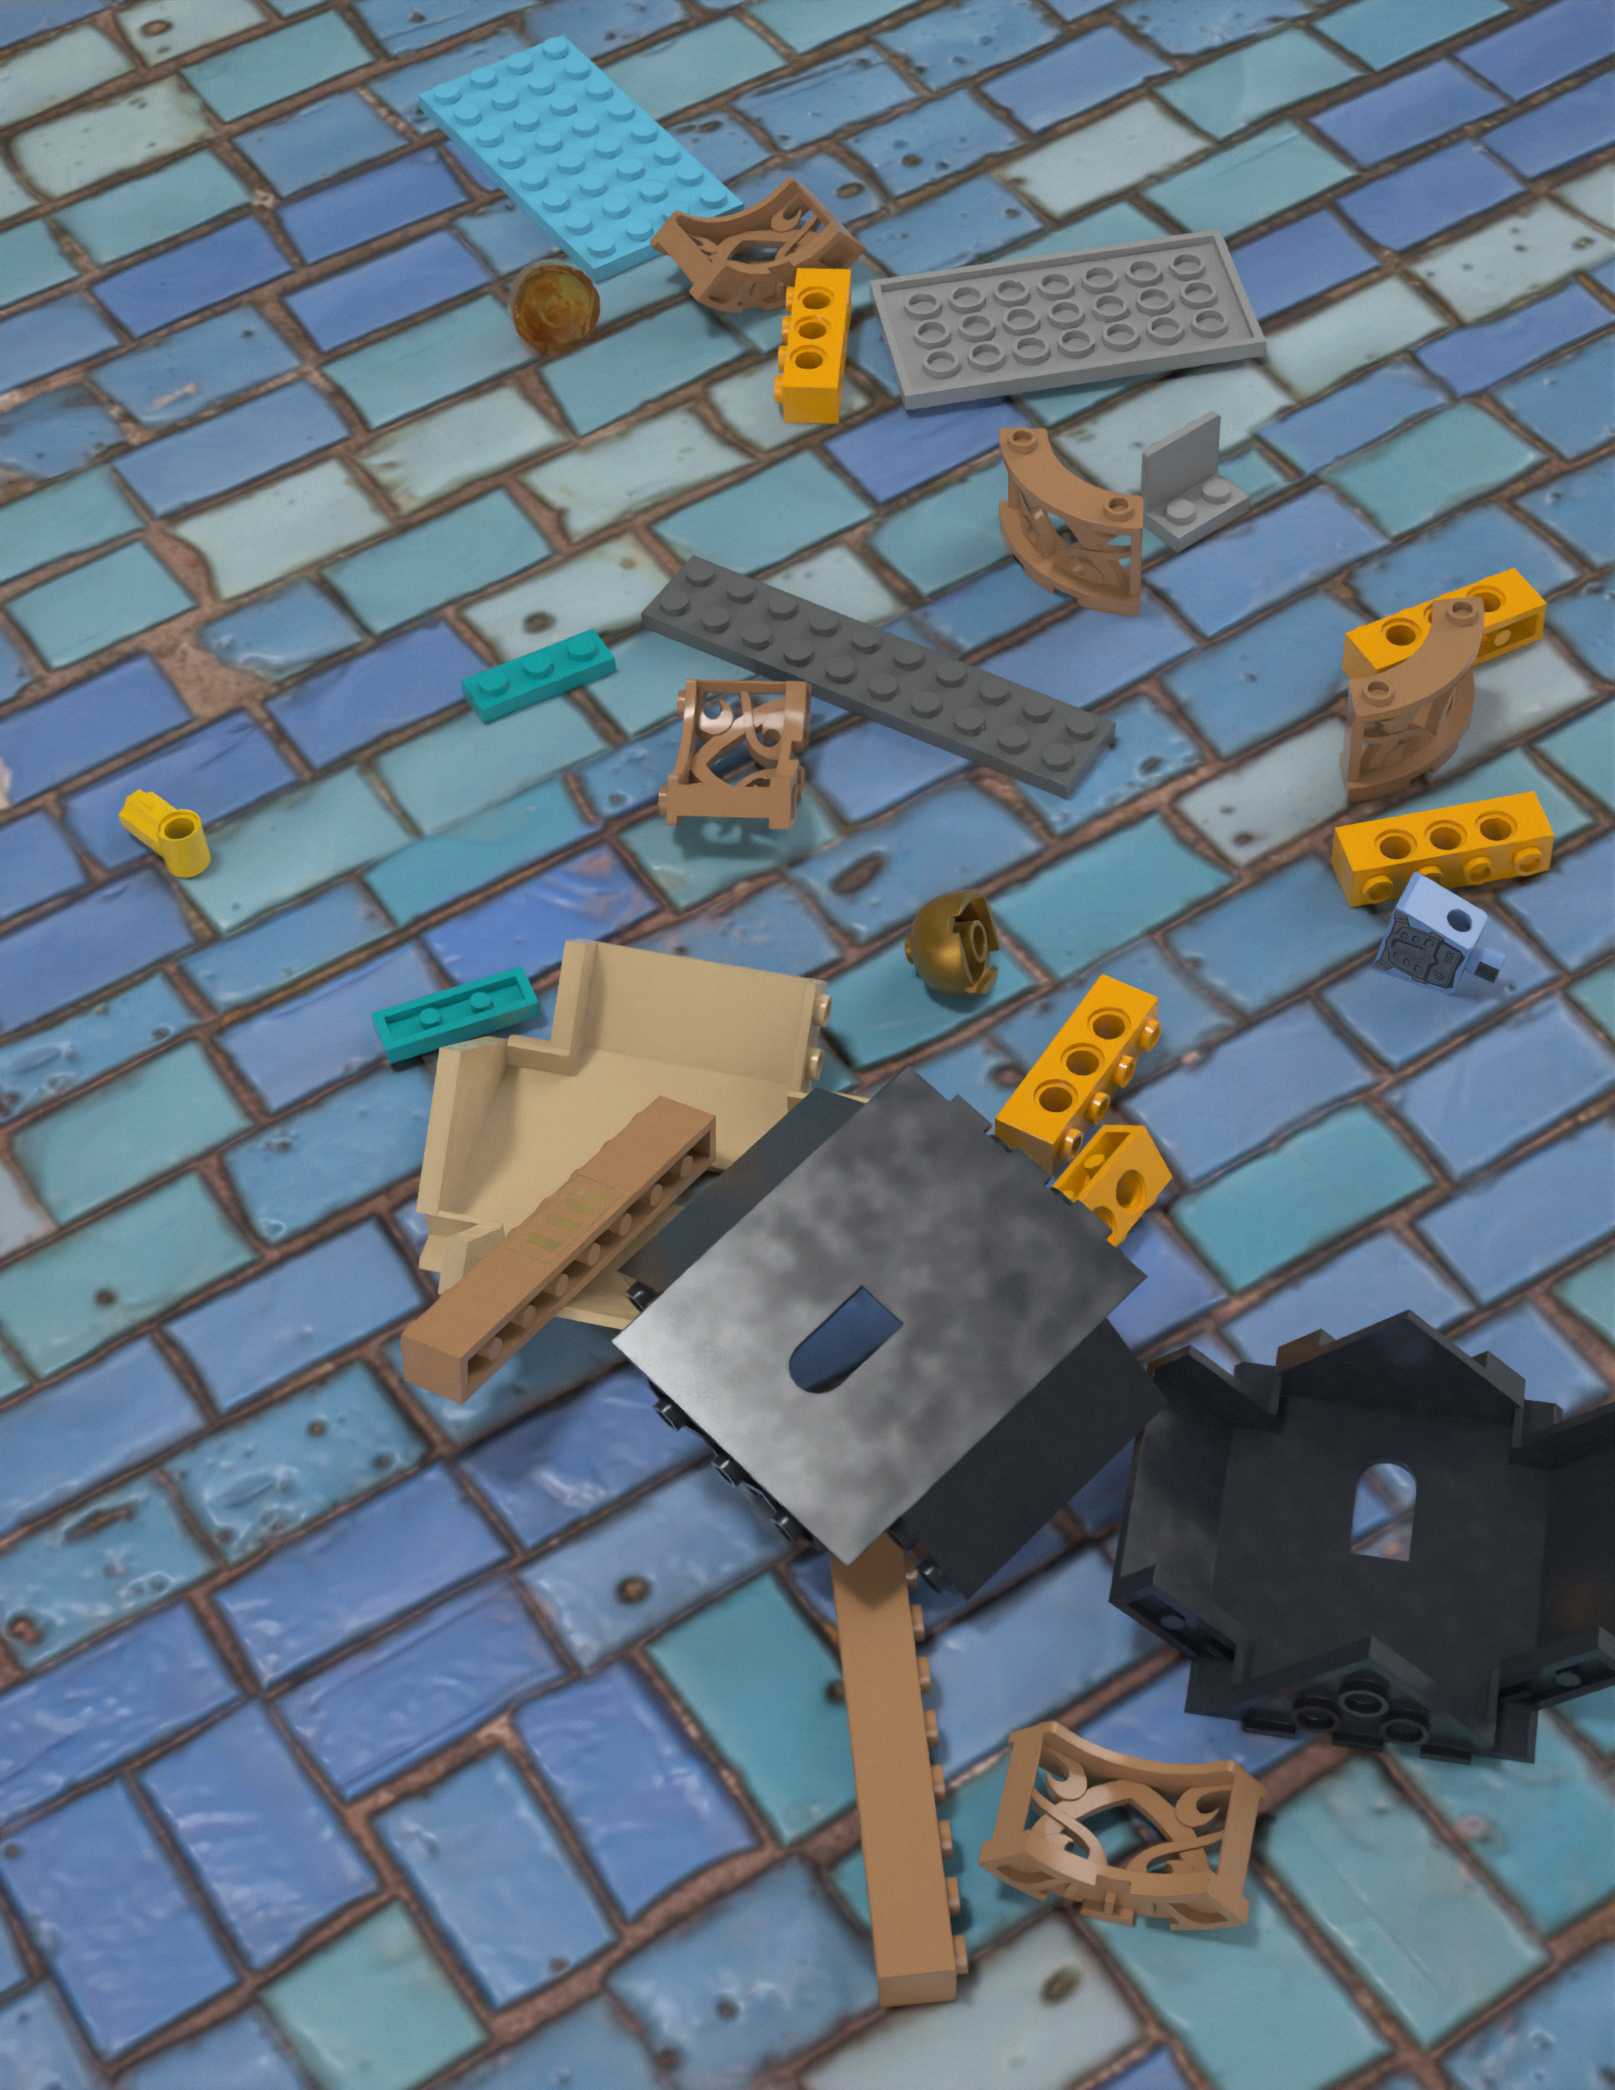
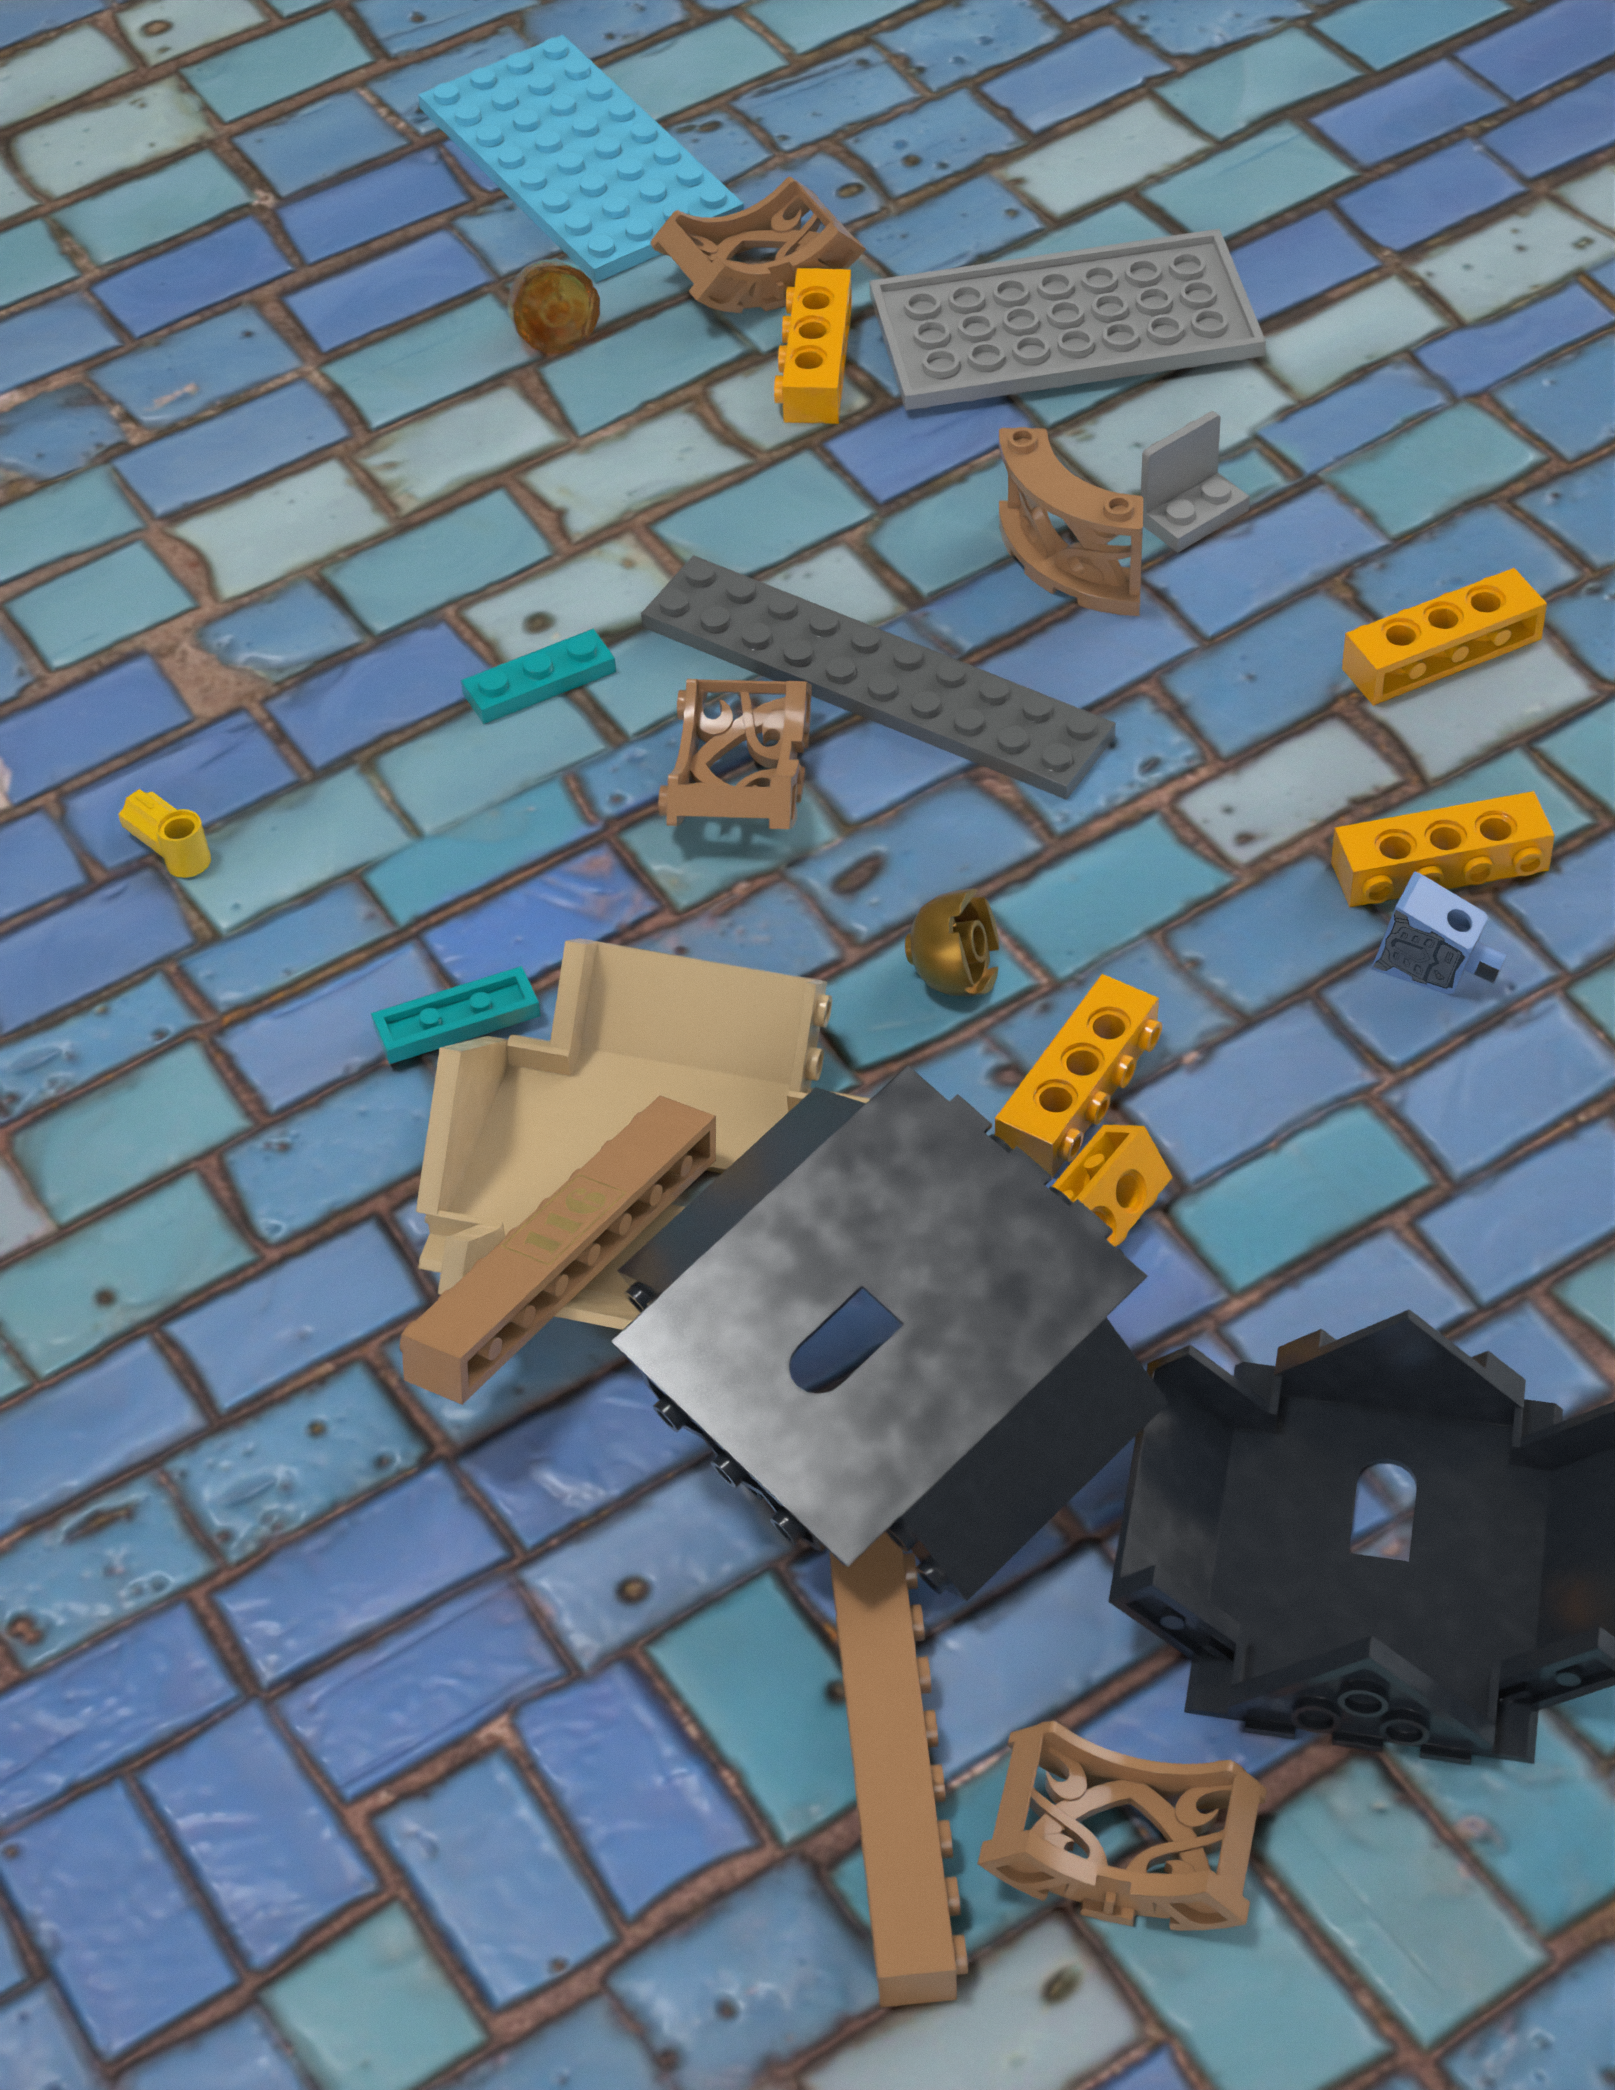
(1419, 703): medium nougat fence -> none

